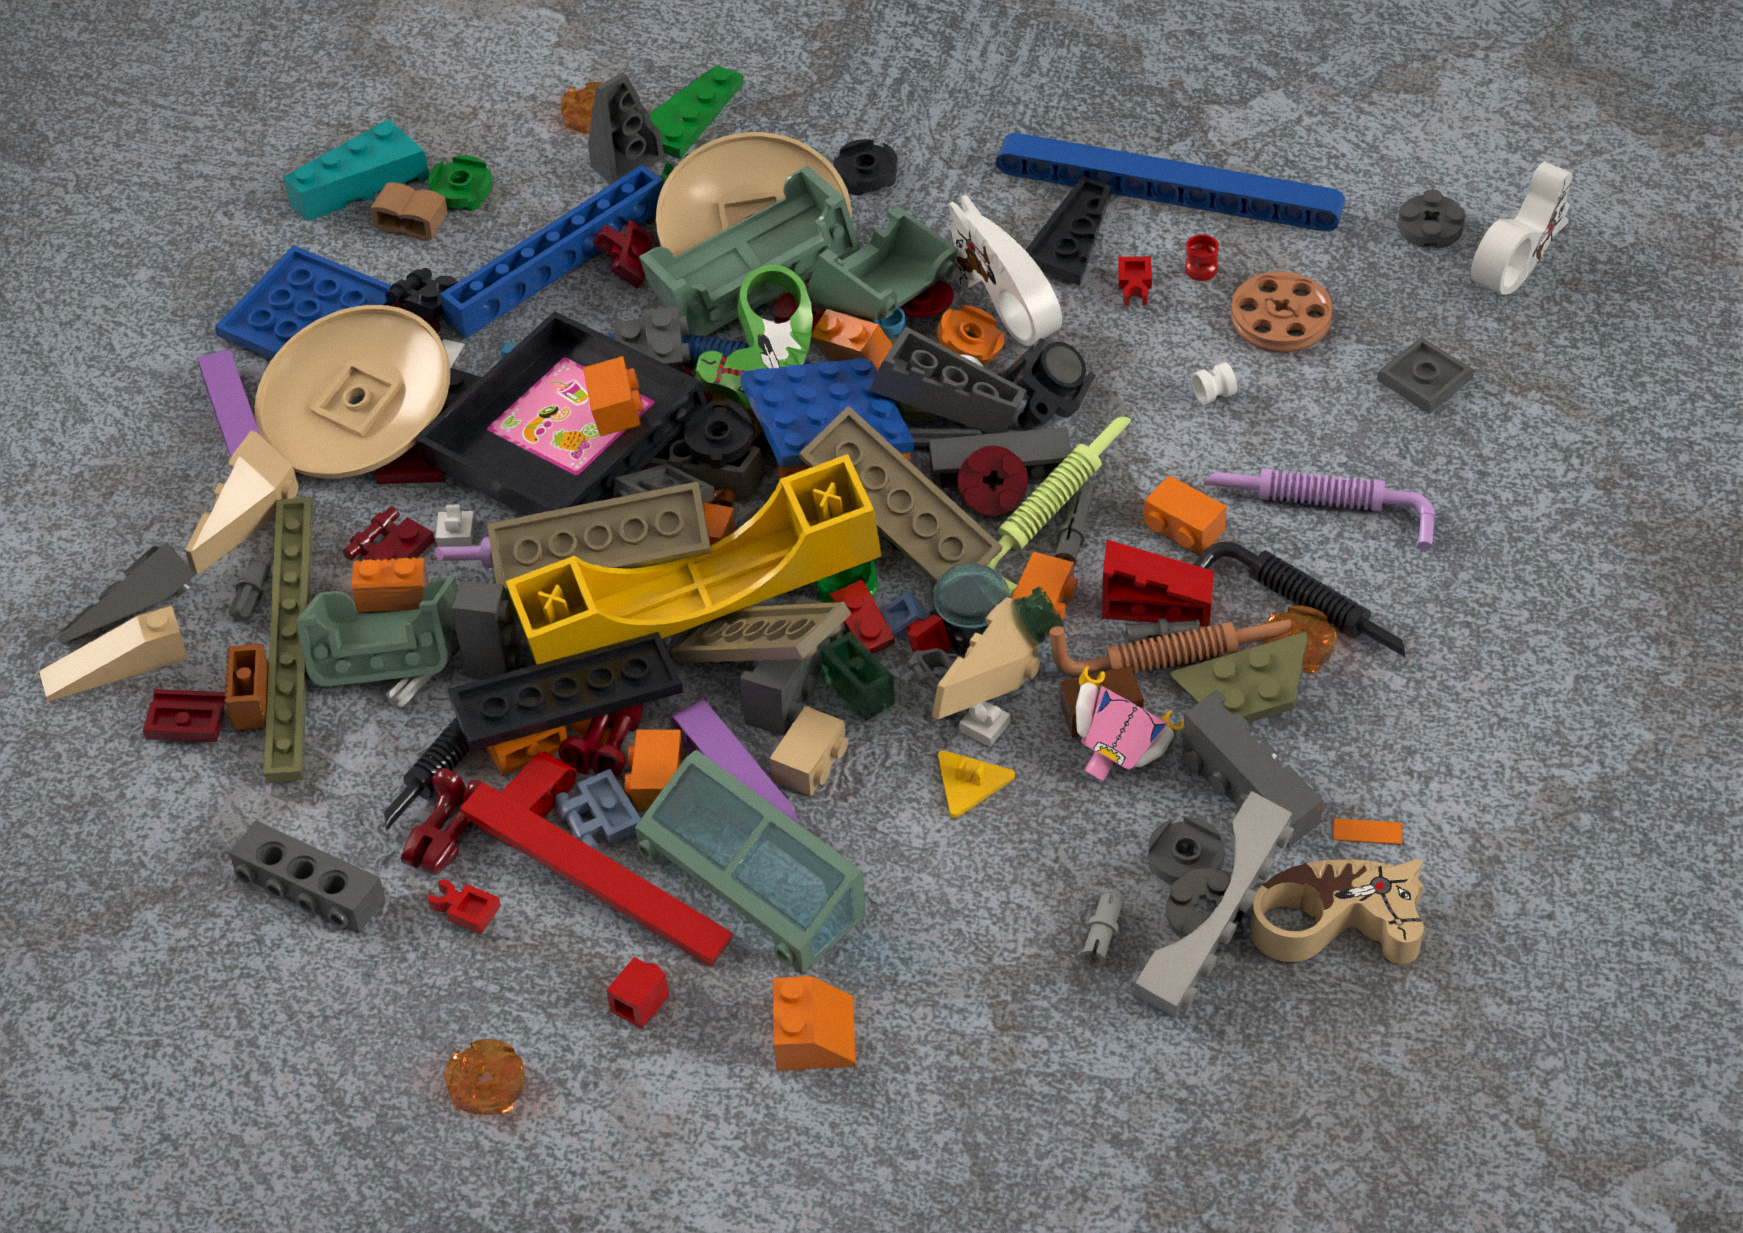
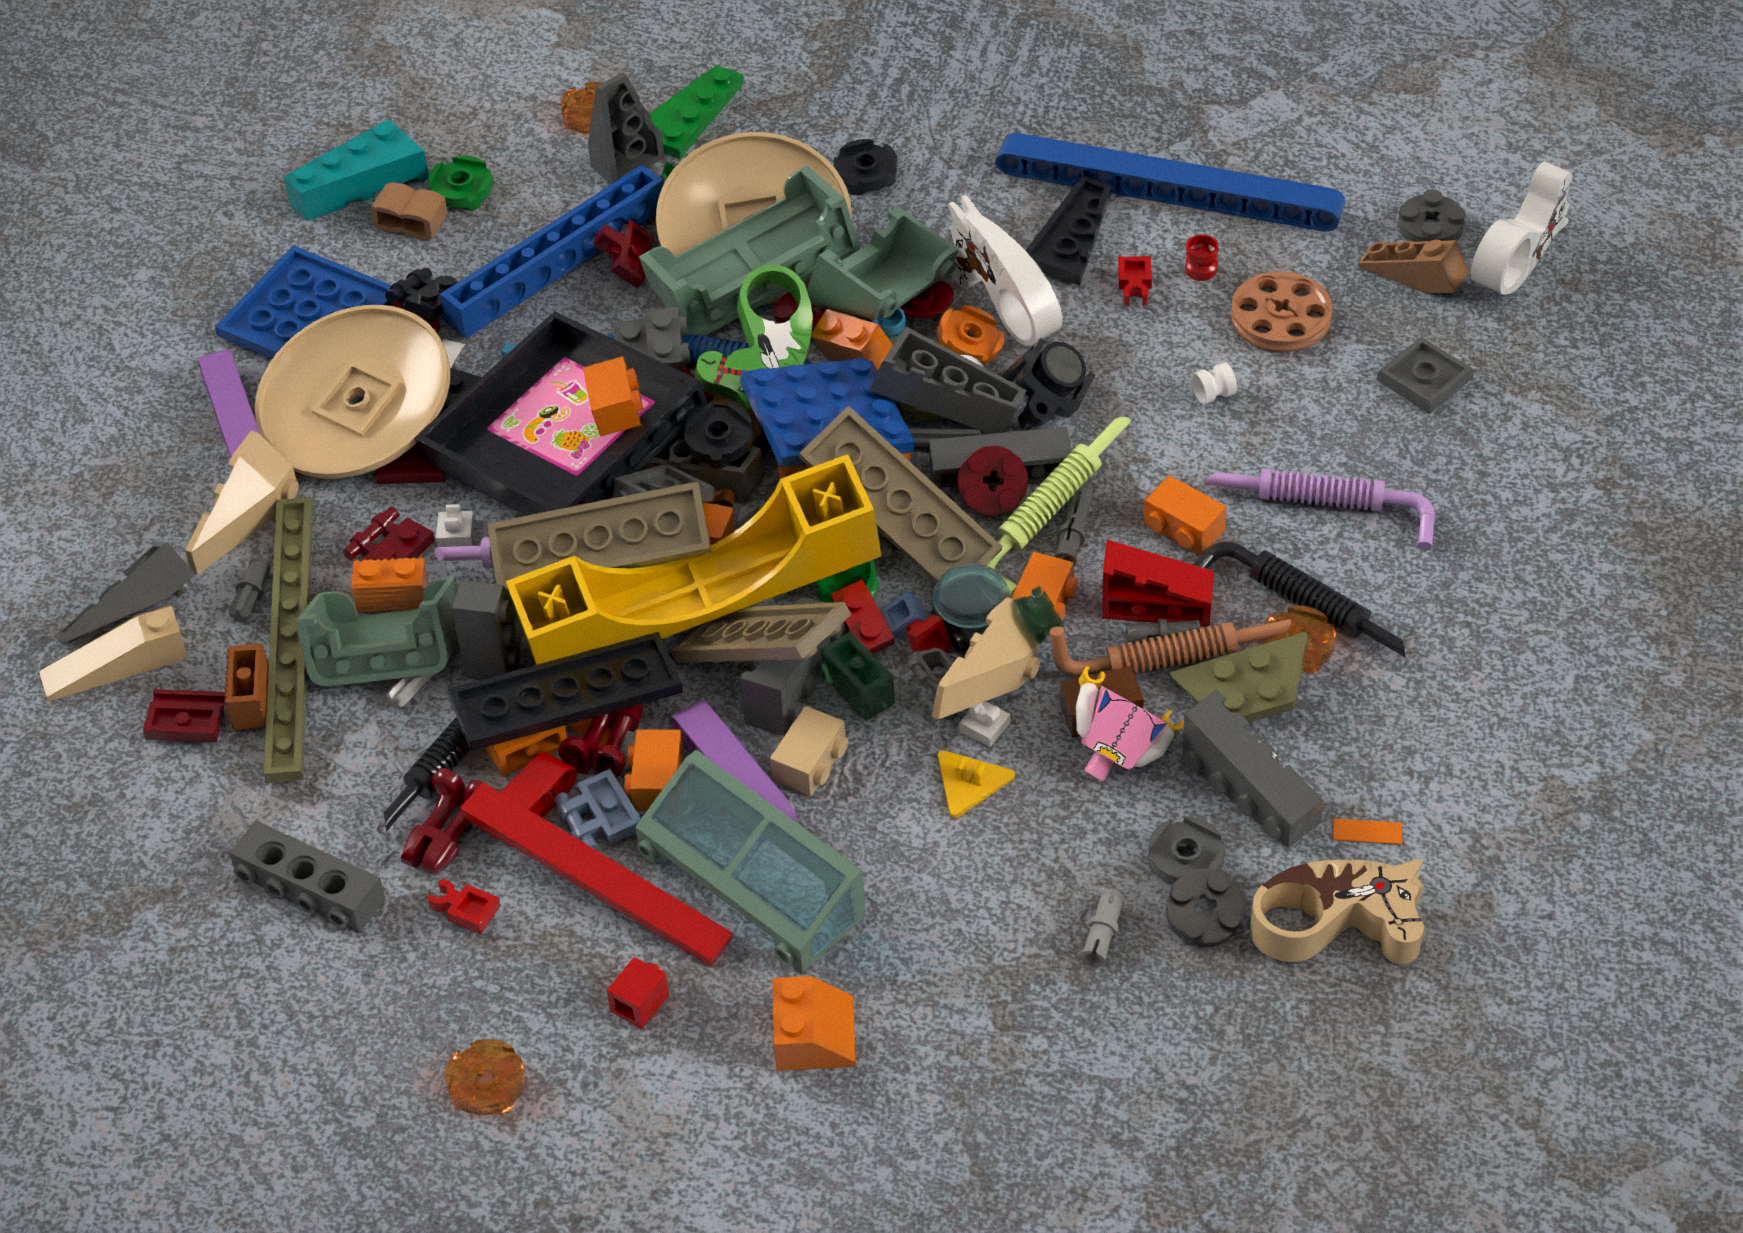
(1175, 969): light grey arch -> none
(1425, 265): none -> medium nougat slope

